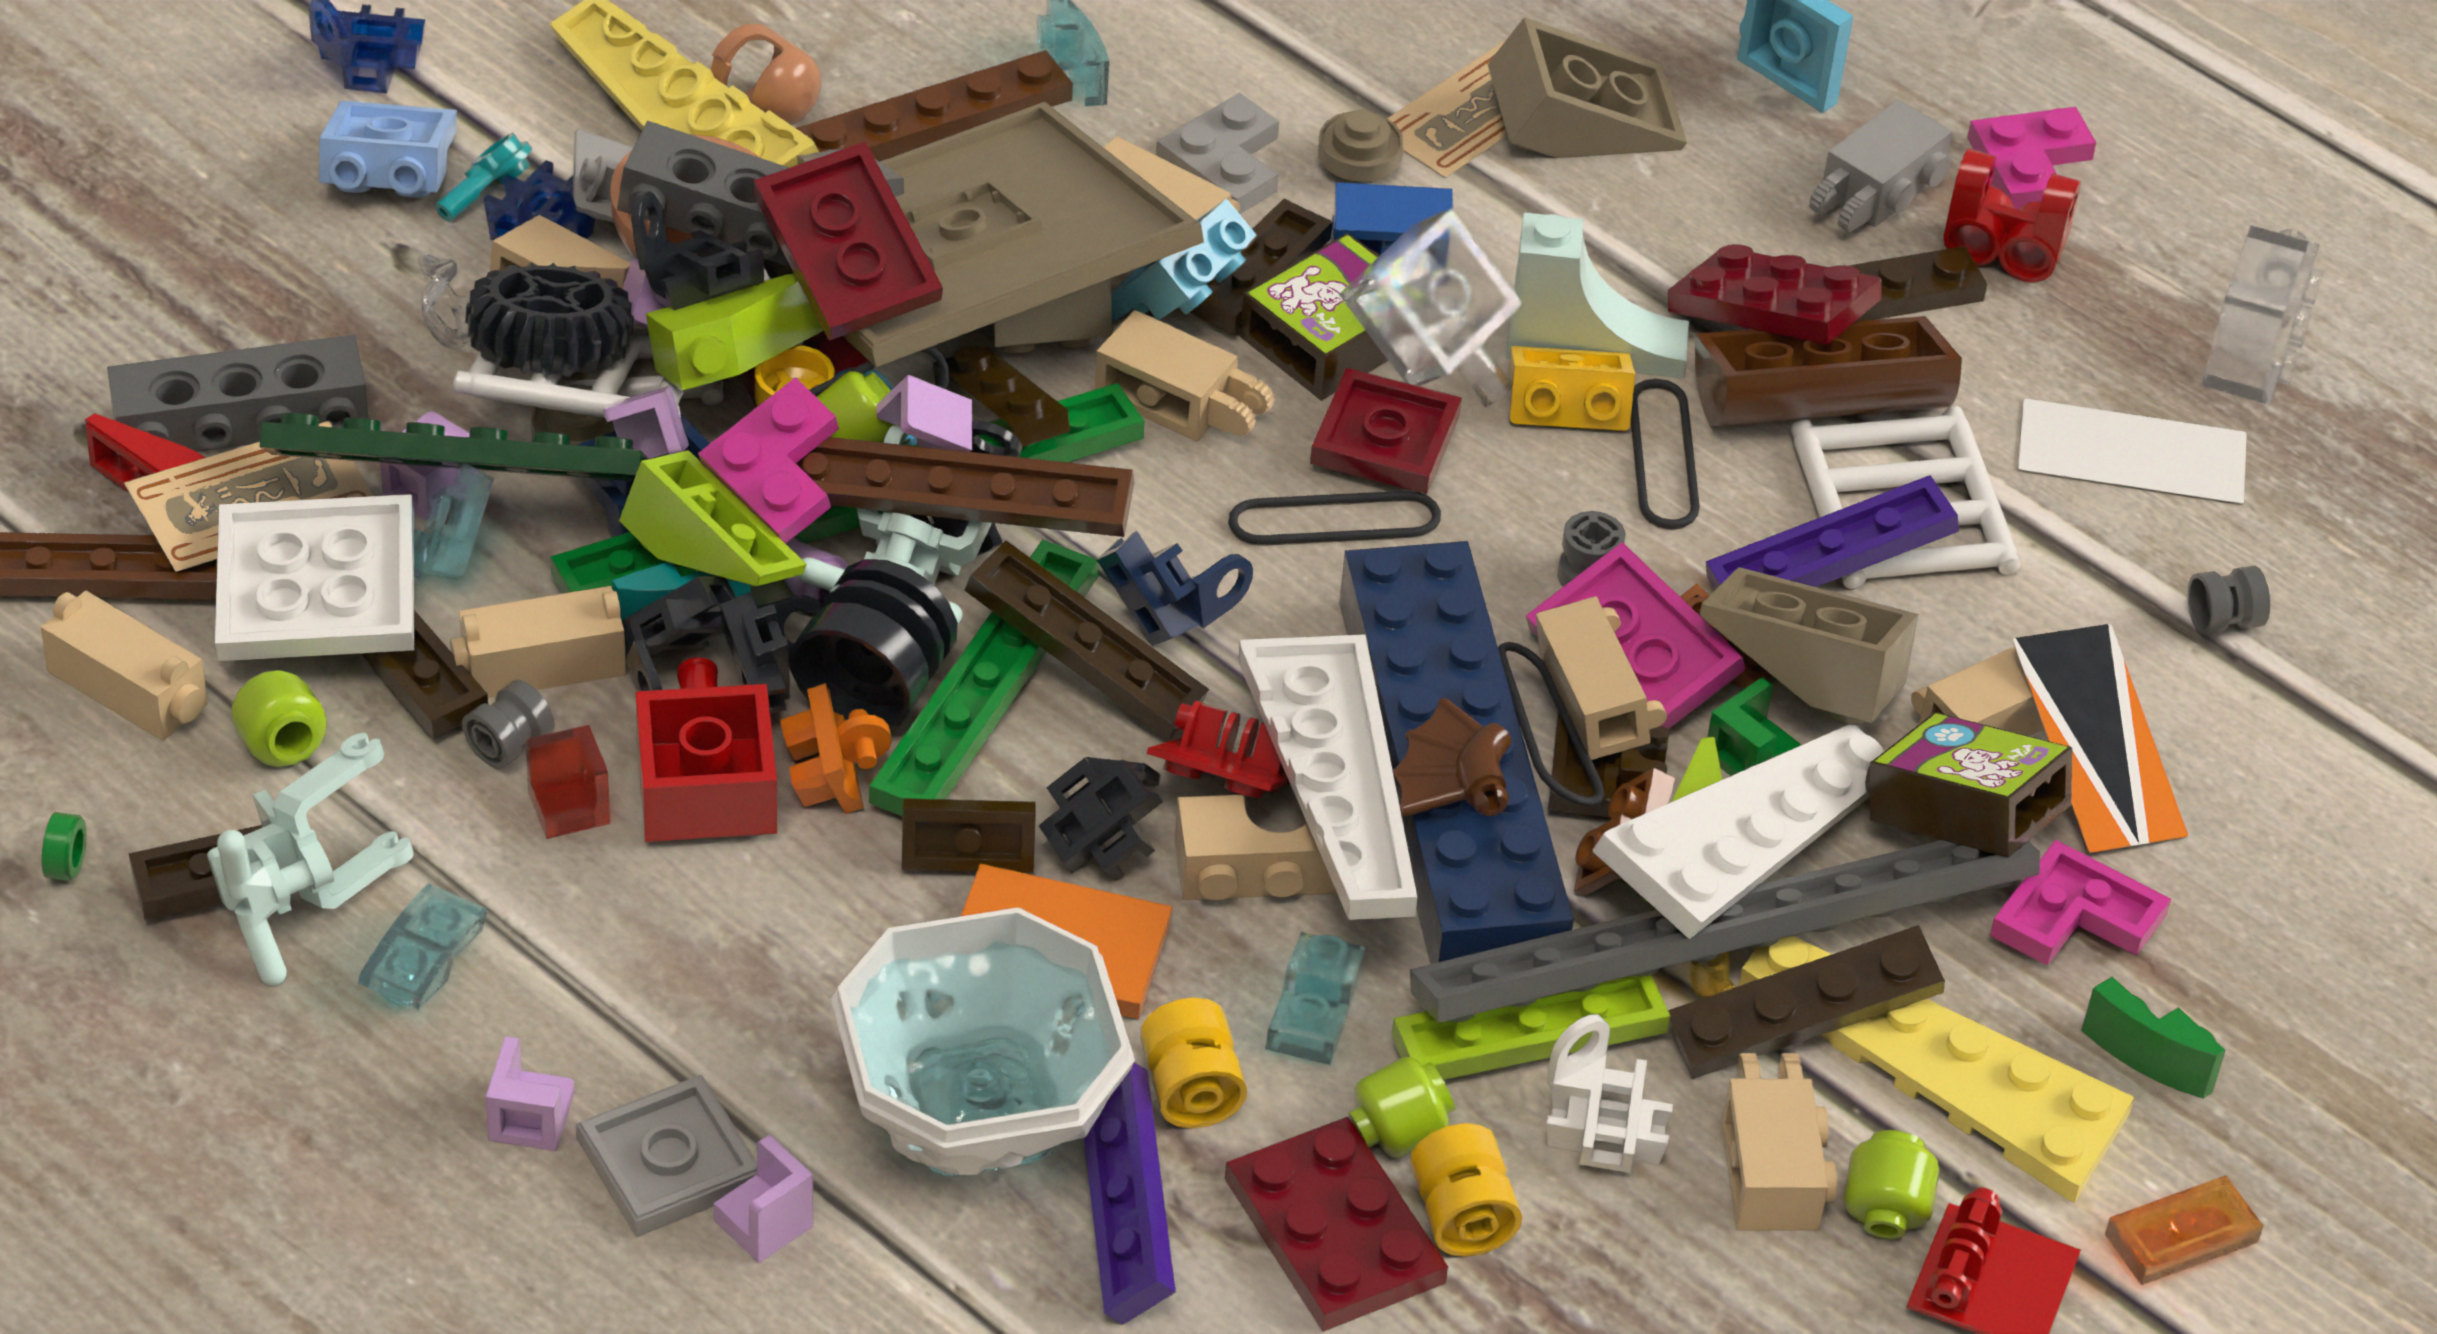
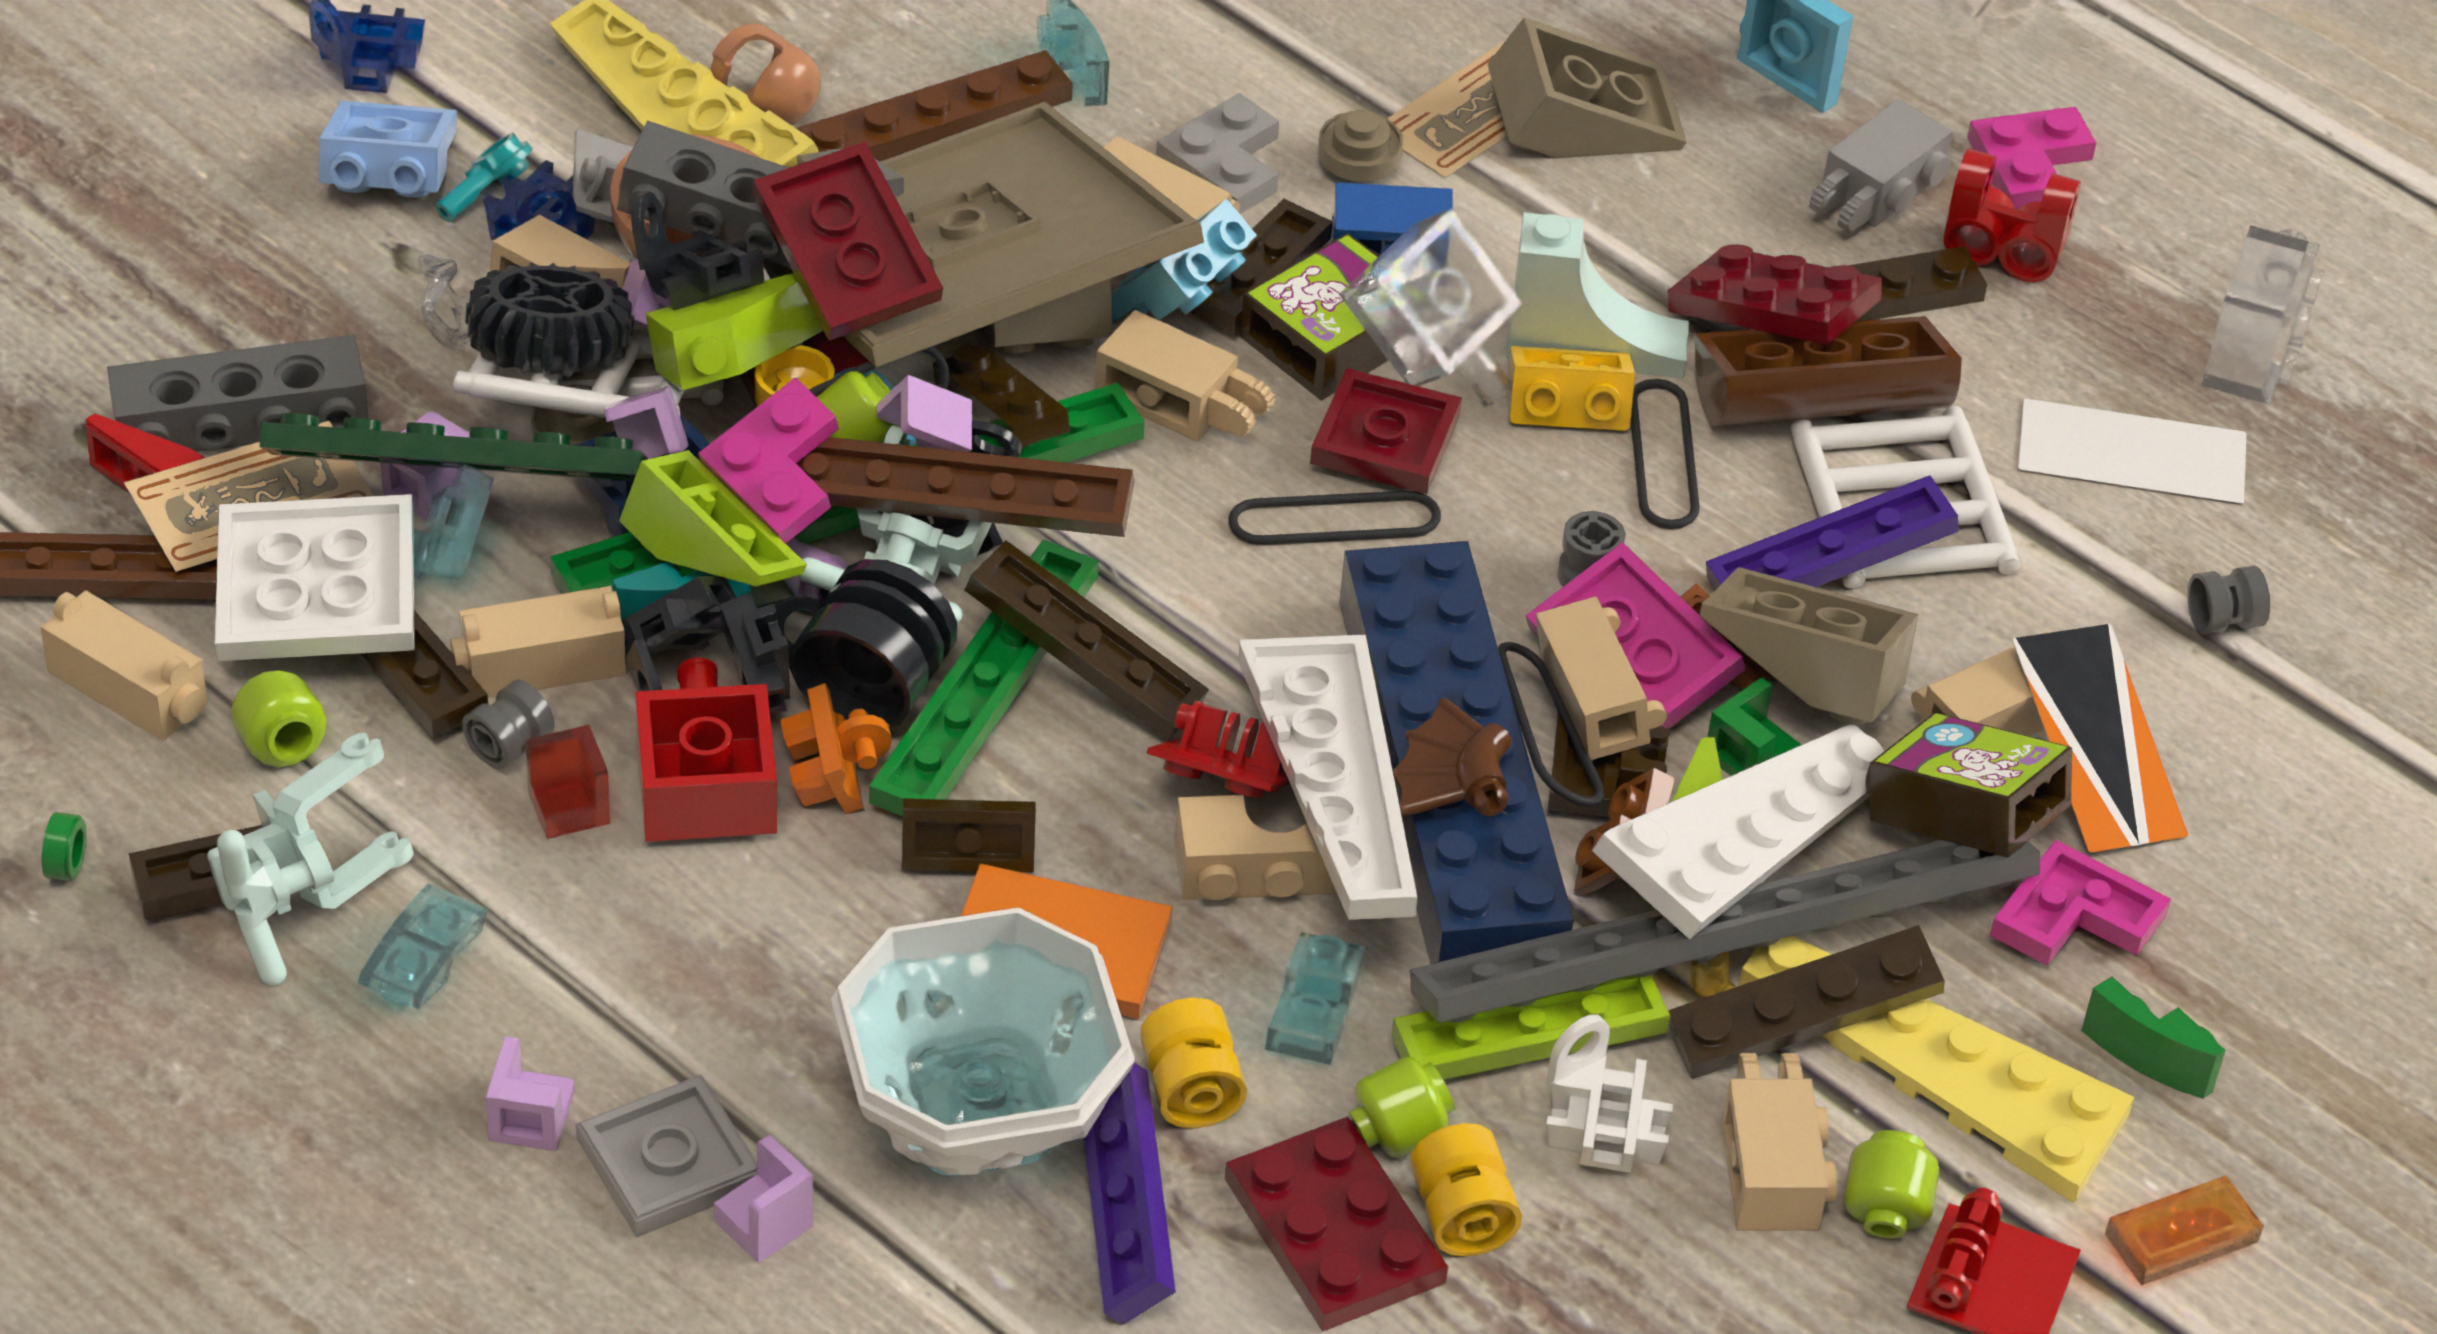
(1089, 822): black piece -> none
(1164, 594): dark blue piece -> none

